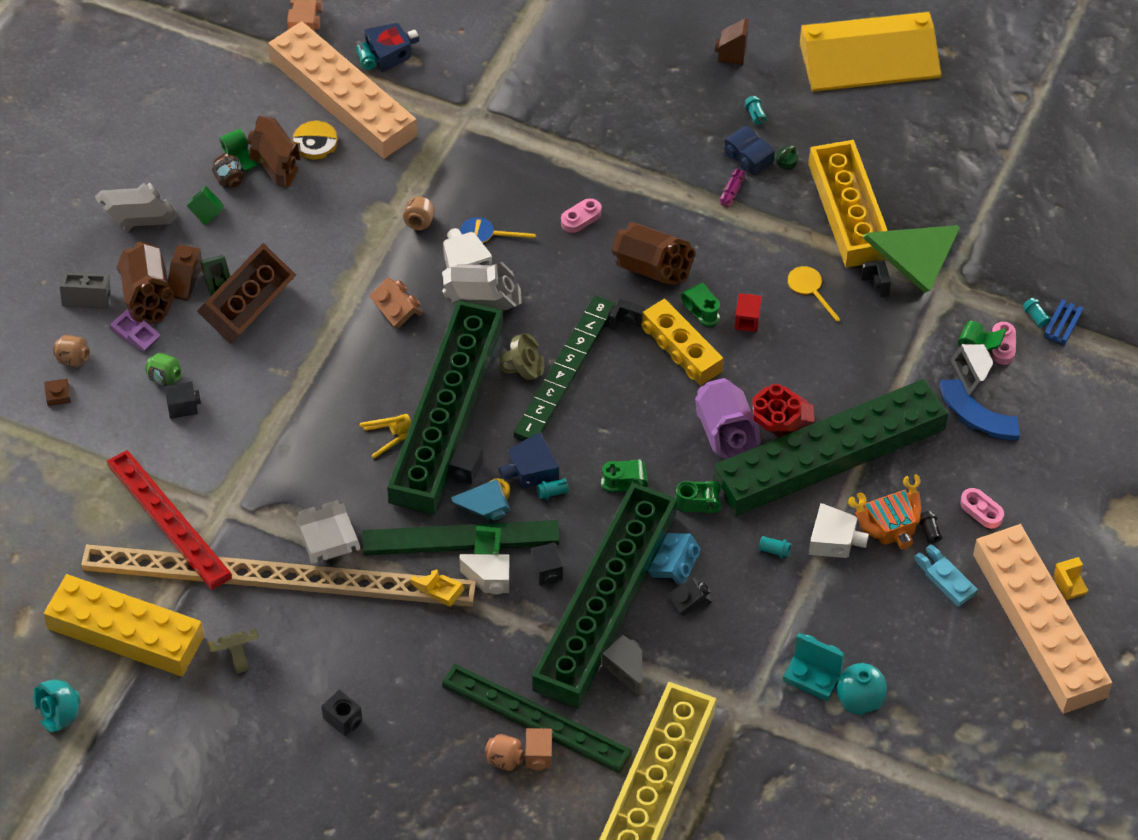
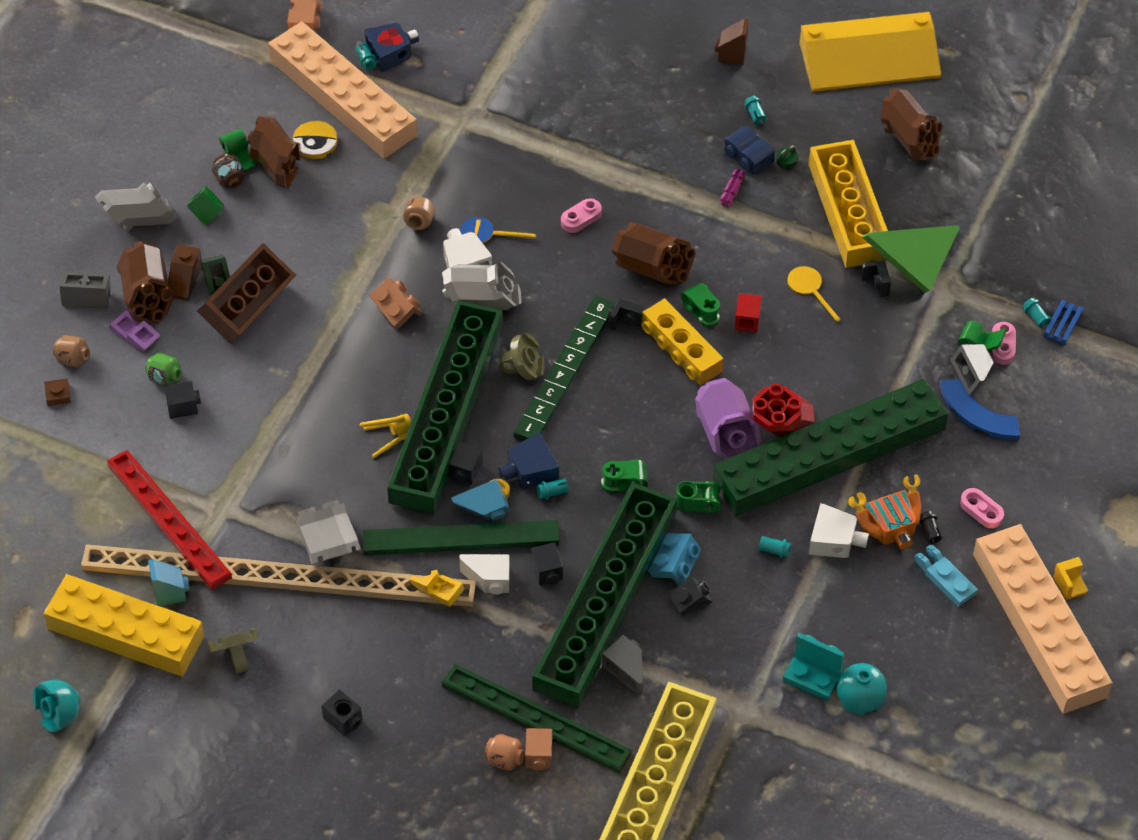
(167, 583): none -> dark azure slope
(487, 540): green panel -> none
(911, 125): none -> reddish brown brick

